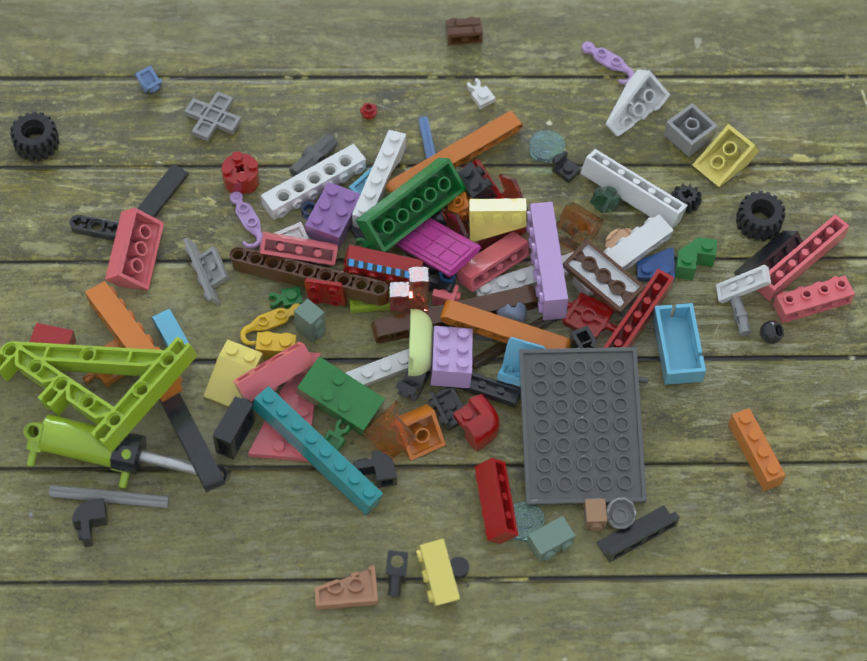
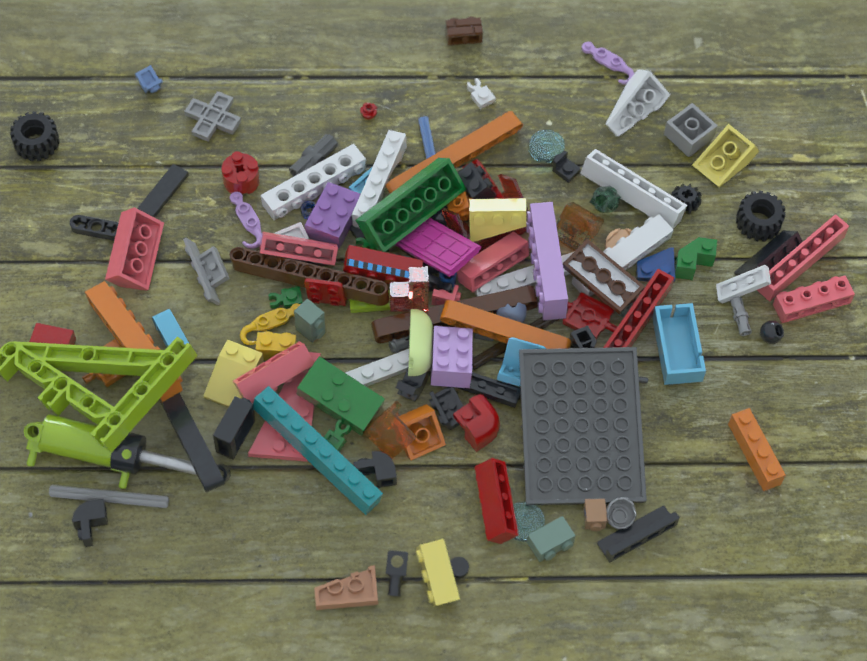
(399, 344): none -> dark grey pin

